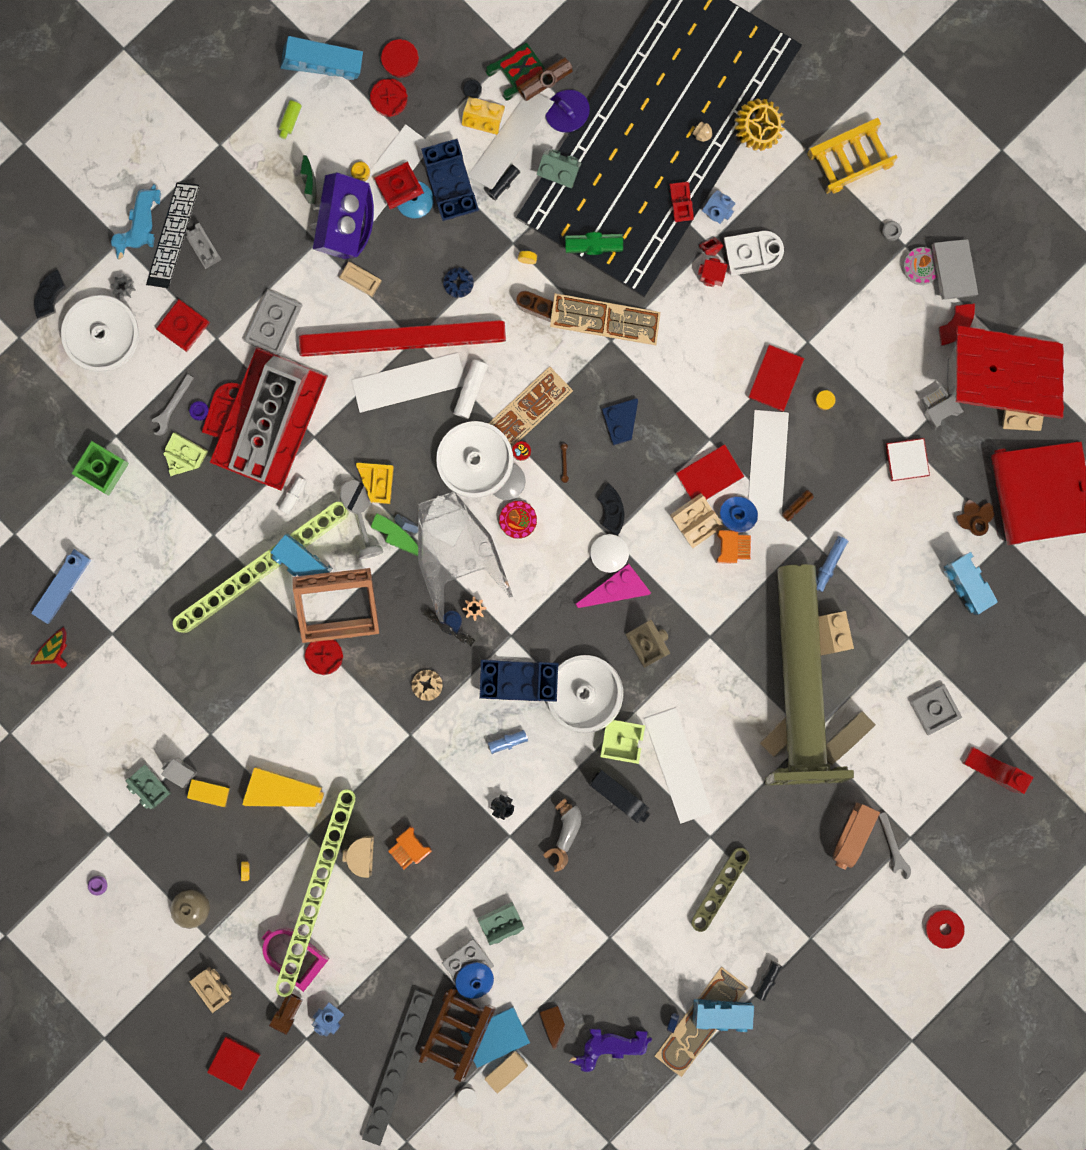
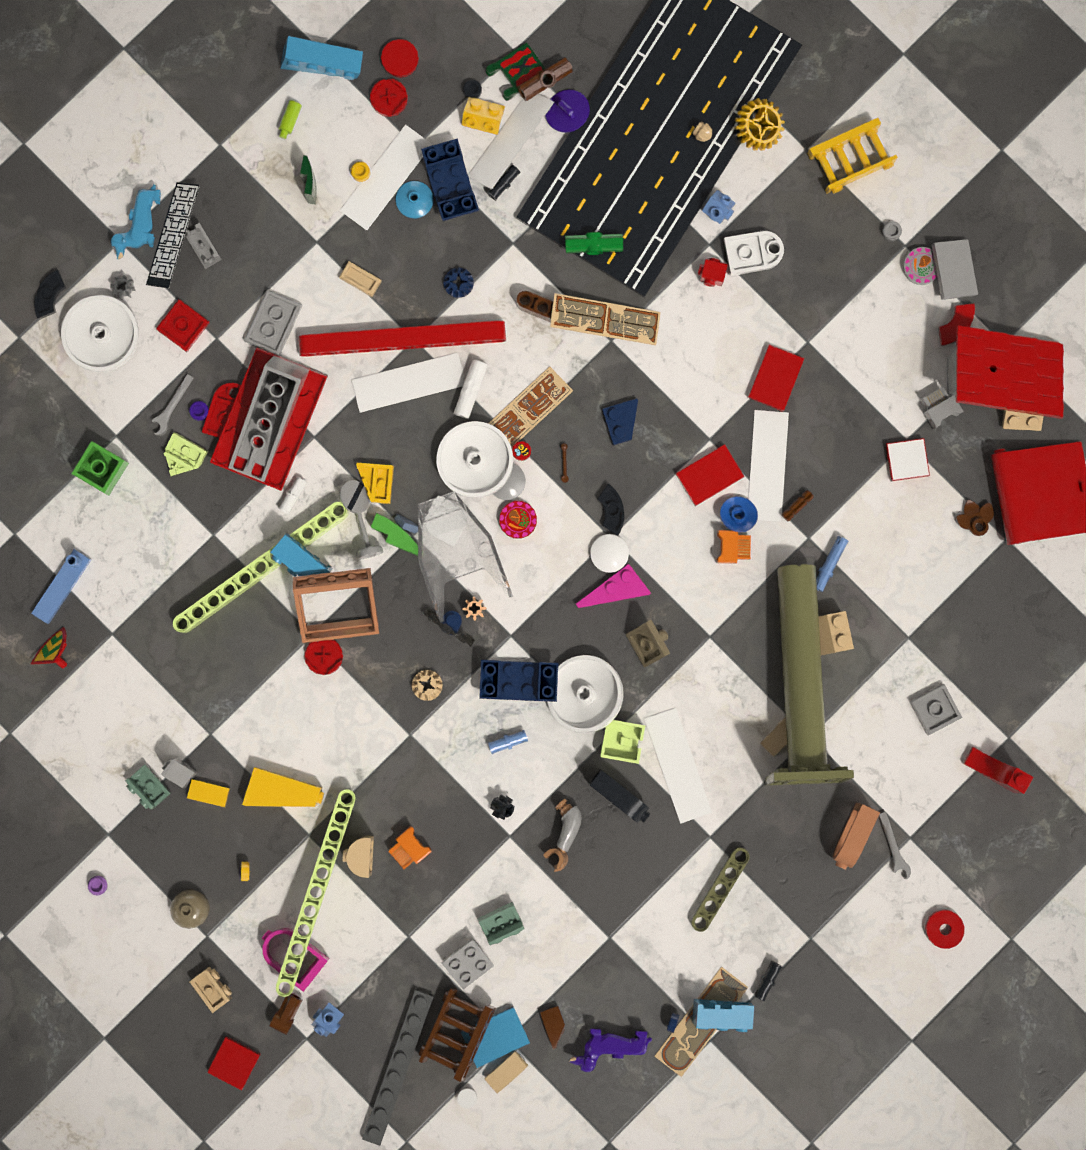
(341, 216): dark purple piece -> none
(398, 185): red tile -> none
(474, 973): blue dish -> none
(527, 257): yellow tile -> none
(559, 168): sand green bracket -> none
(681, 201): red slope -> none
(696, 520): tan slope -> none
(711, 246): red slope -> none
(825, 400): yellow tile -> none
(848, 736): dark tan slope -> none
(970, 584): wedge -> none

